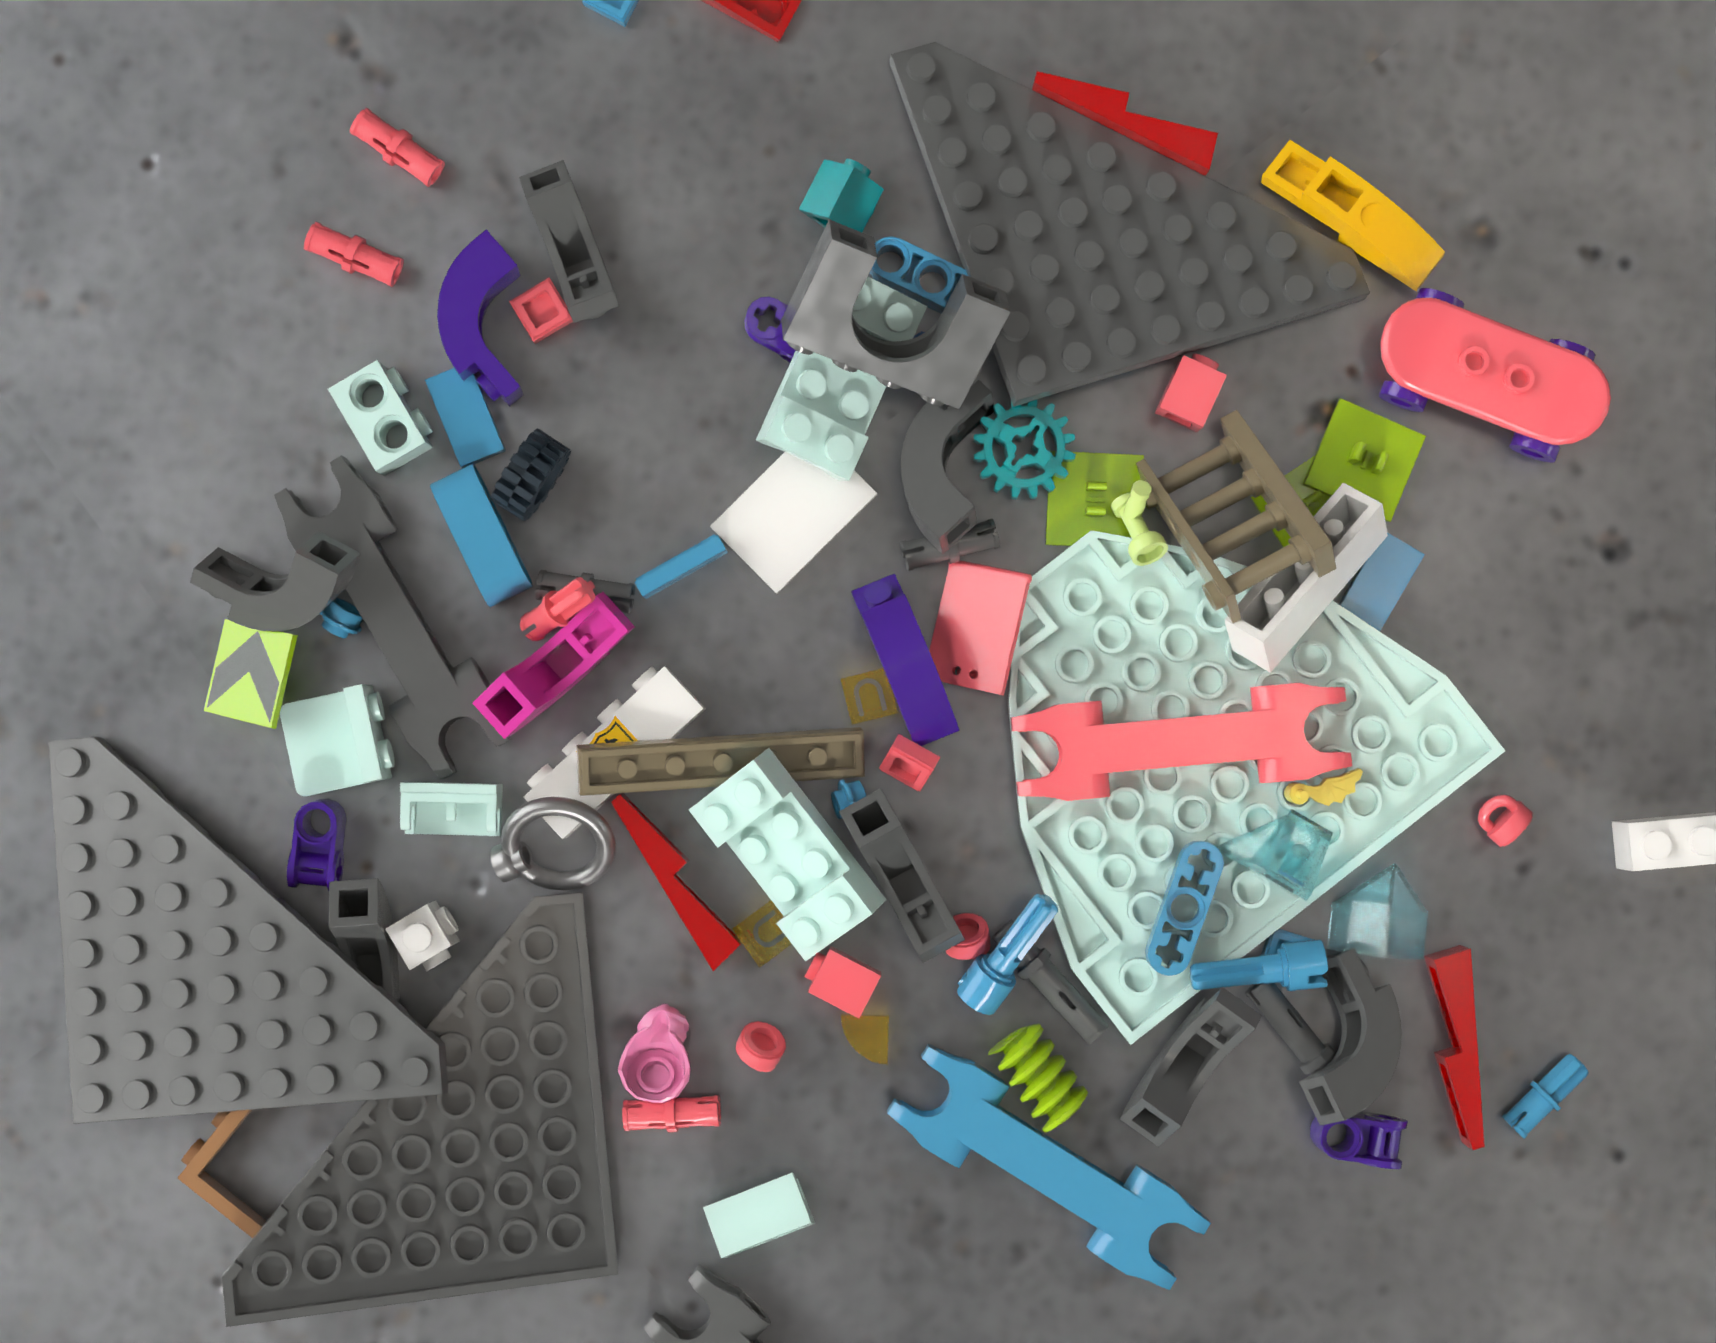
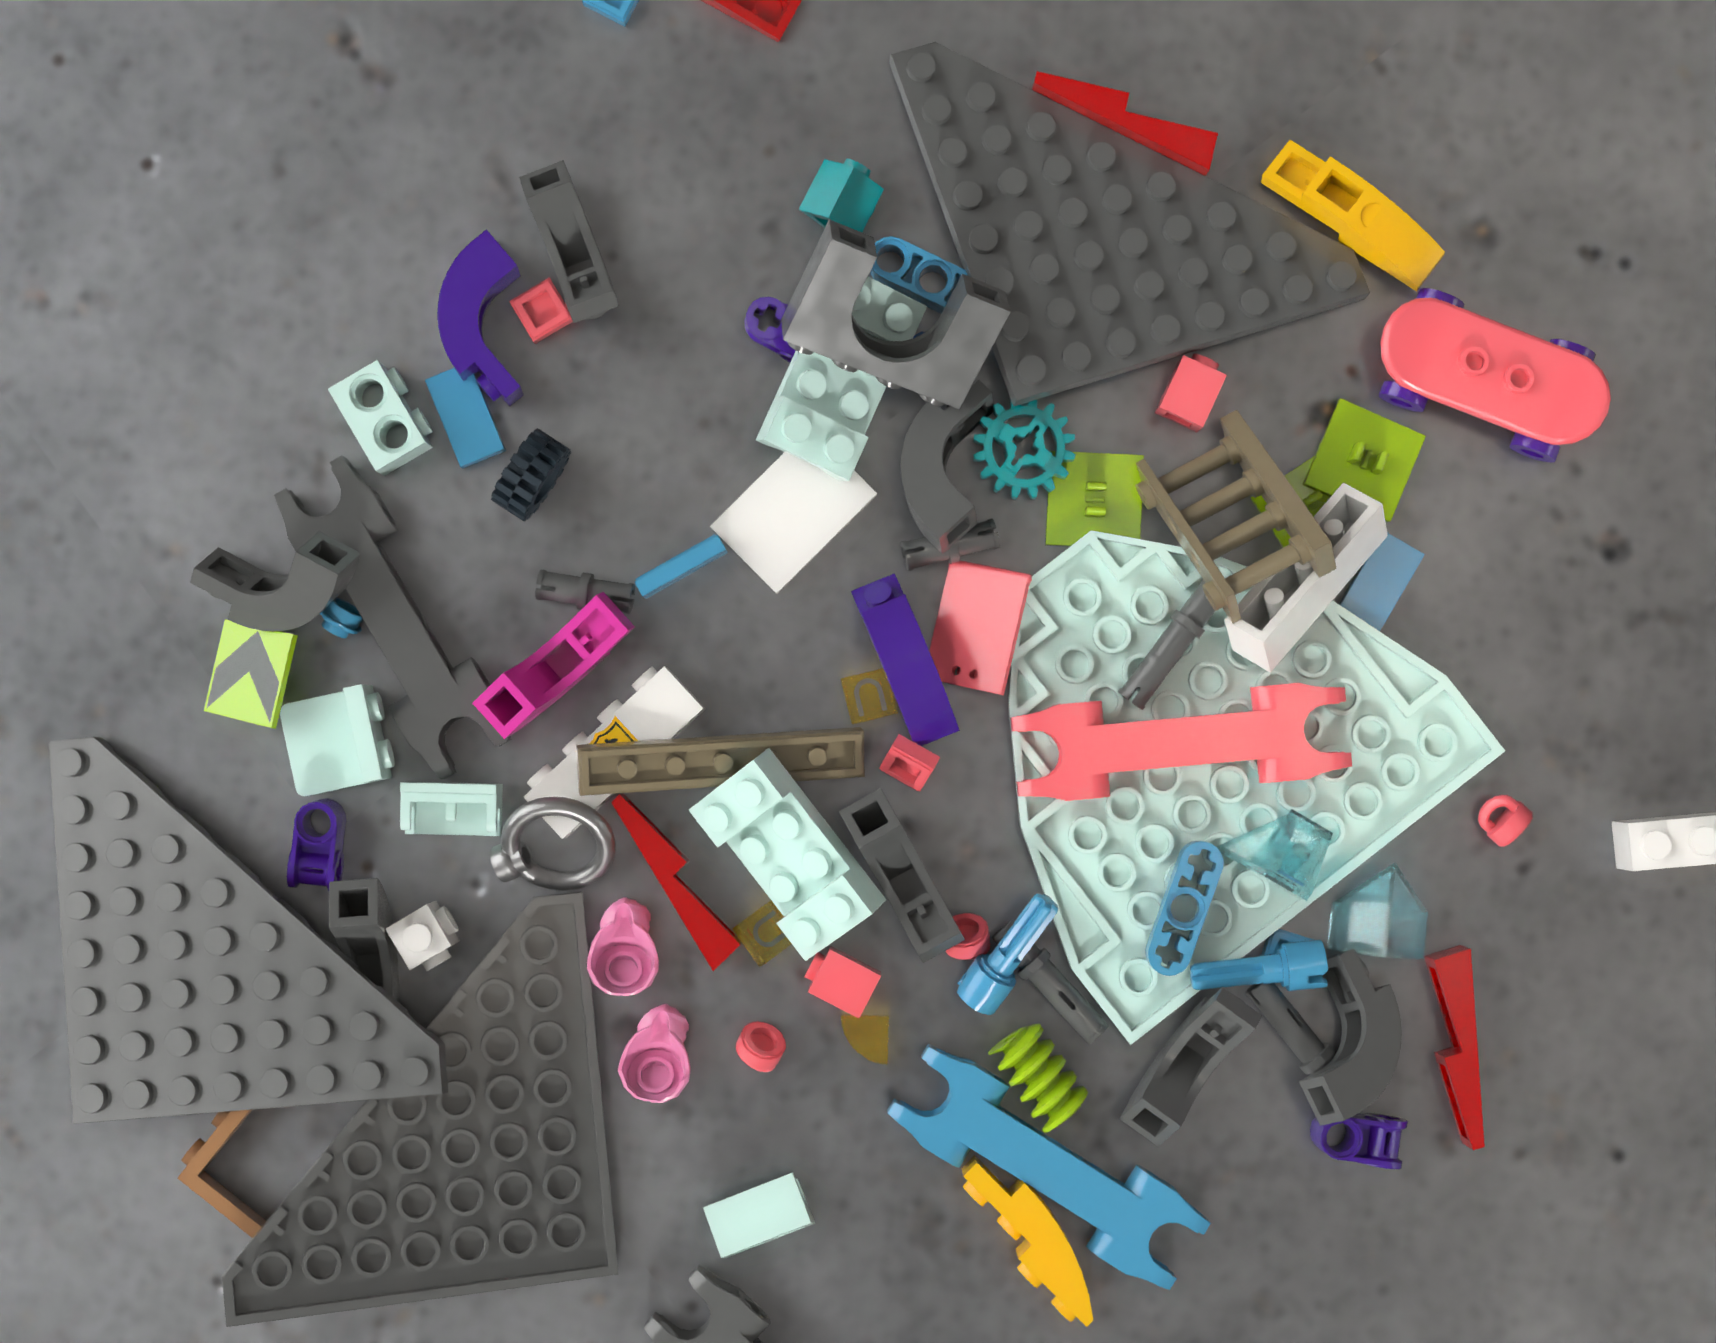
(353, 254): coral pin -> none
(397, 147): coral pin -> none
(481, 535): dark azure beam -> none
(558, 608): coral axle -> none
(622, 952): none -> bright pink hair
(672, 1114): coral pin -> none
(846, 795): dark azure plate -> none
(1046, 1250): none -> yellow slope
(1145, 544): yellowish green piece -> none
(1169, 648): none -> dark grey pin
(1328, 791): light yellow piece -> none
(1546, 1095): dark azure axle -> none

